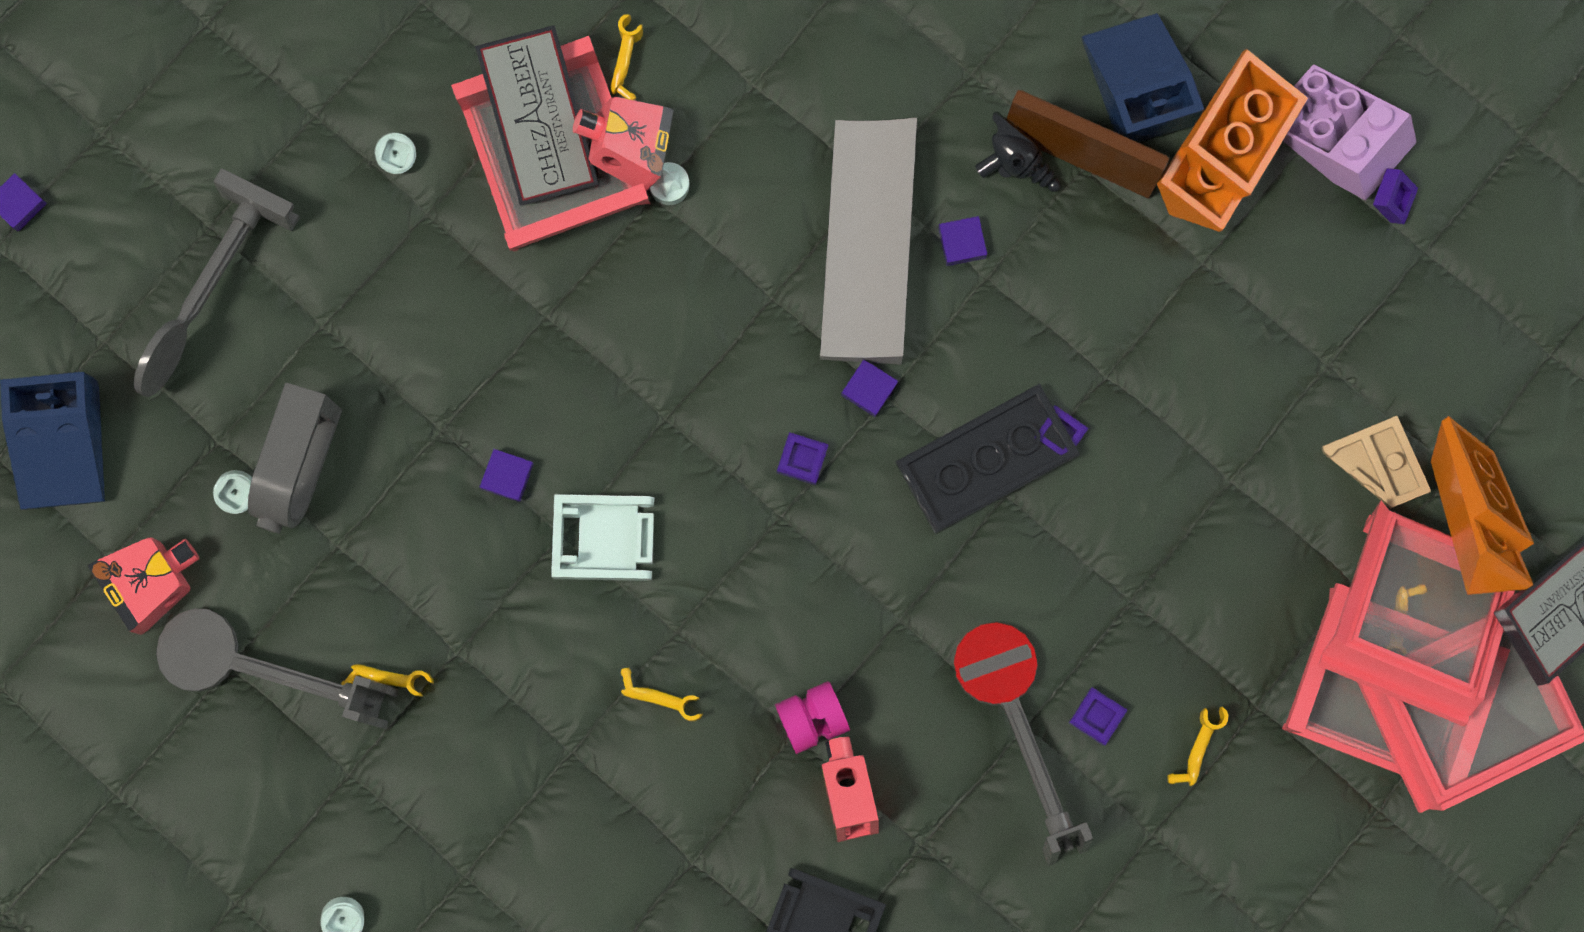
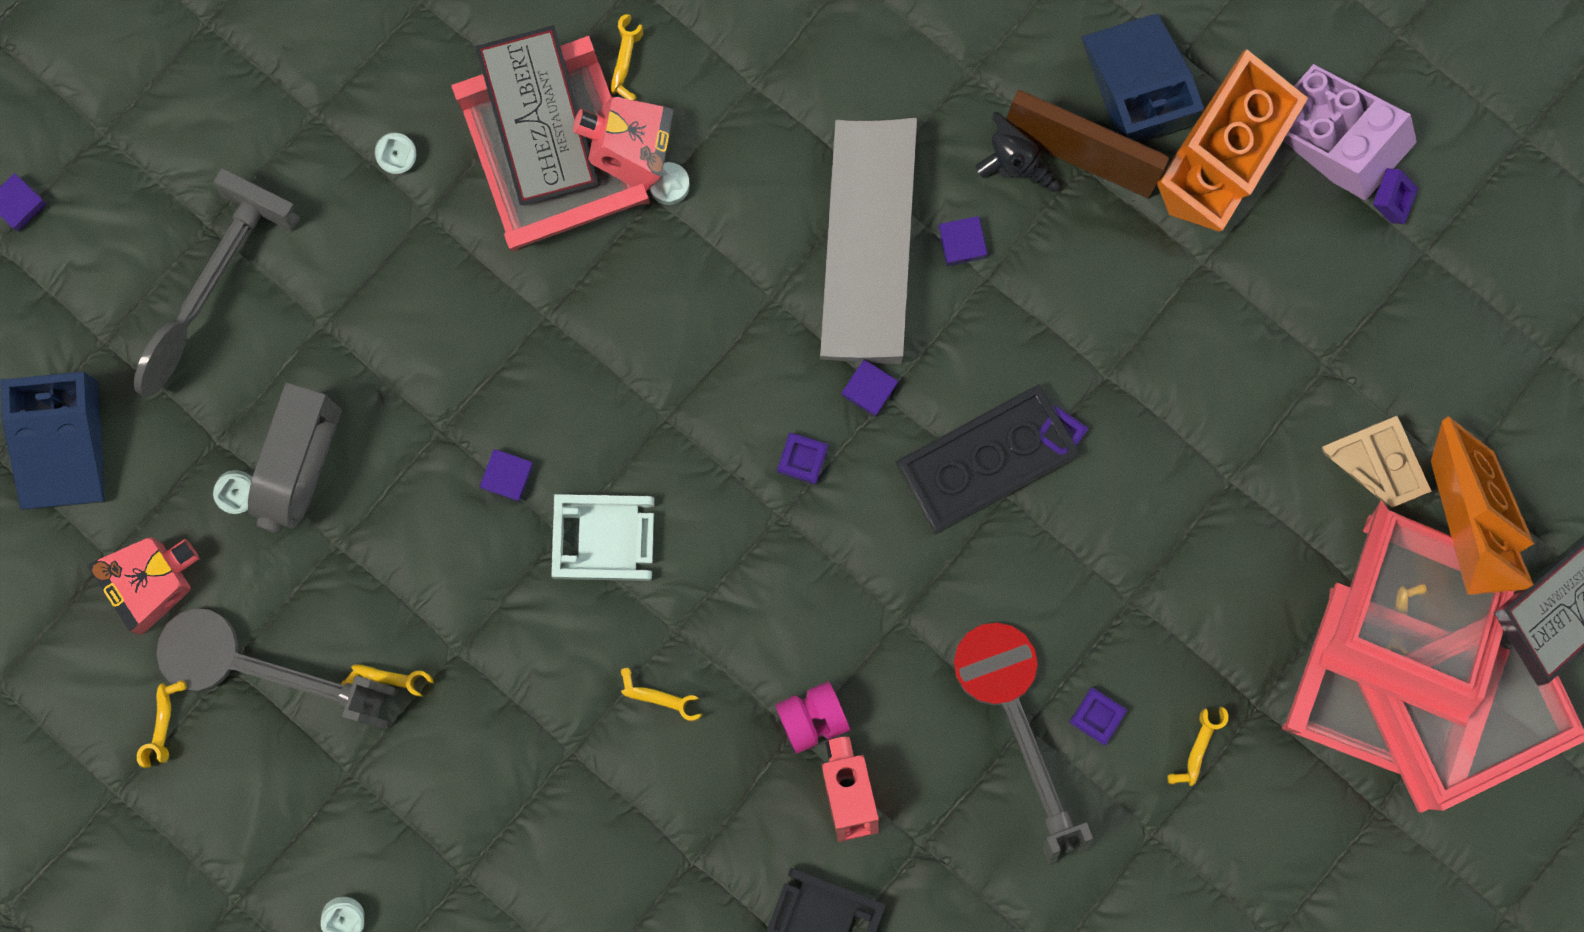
(161, 725): none -> yellow piece

